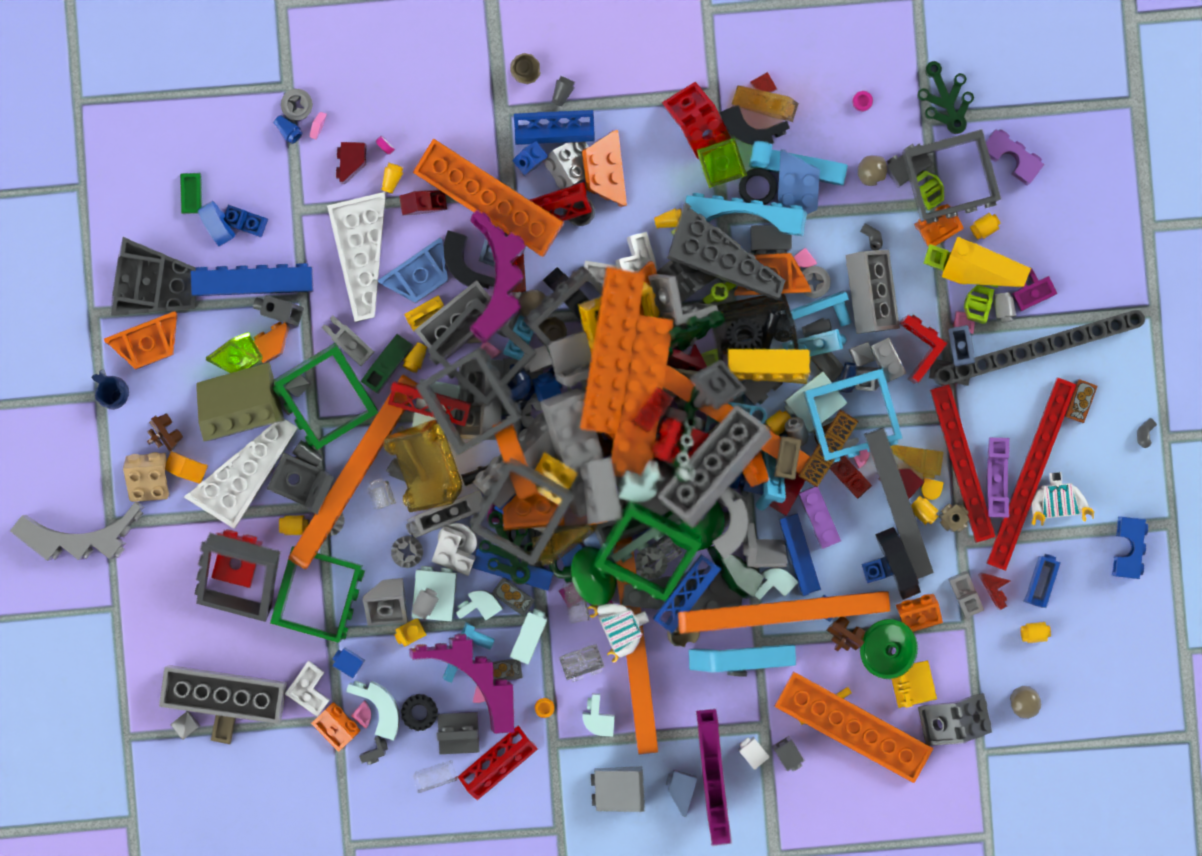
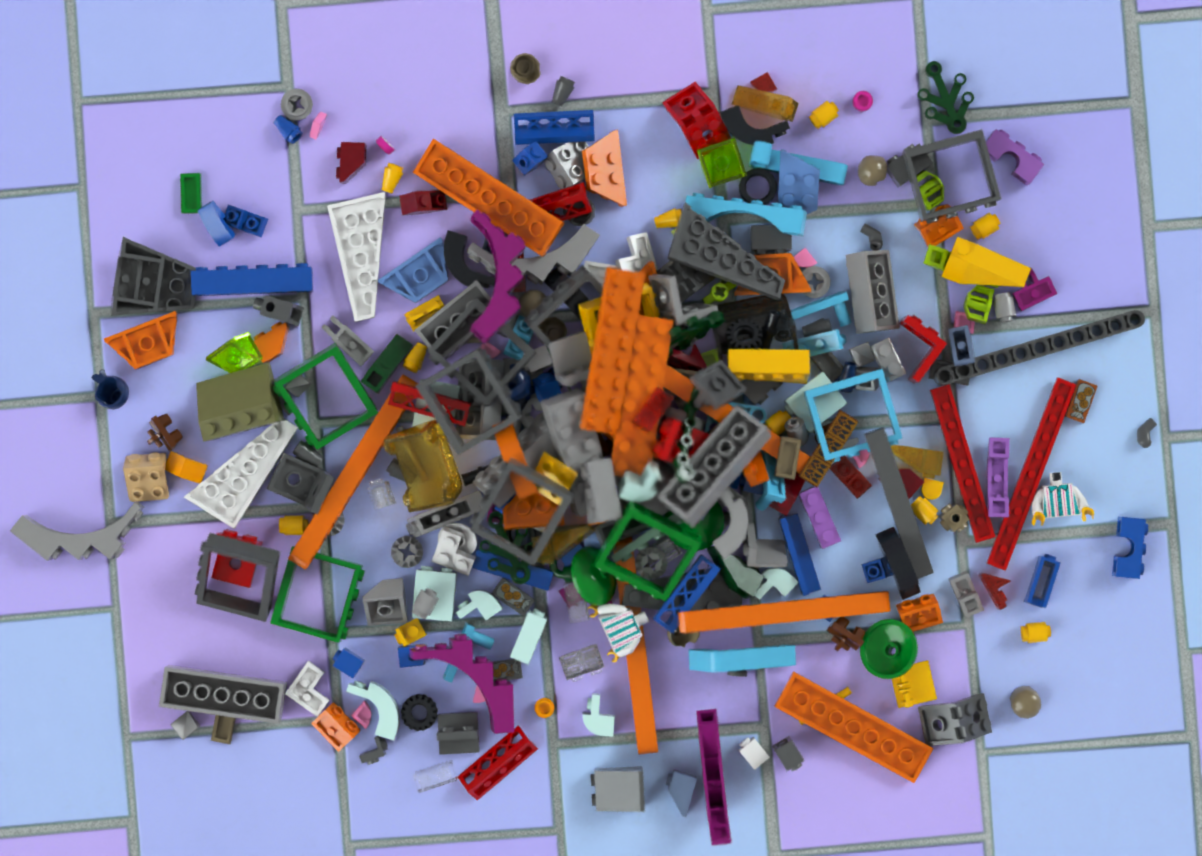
(405, 659): none -> blue brick
(565, 258): none -> light grey arch
(824, 114): none -> yellow brick

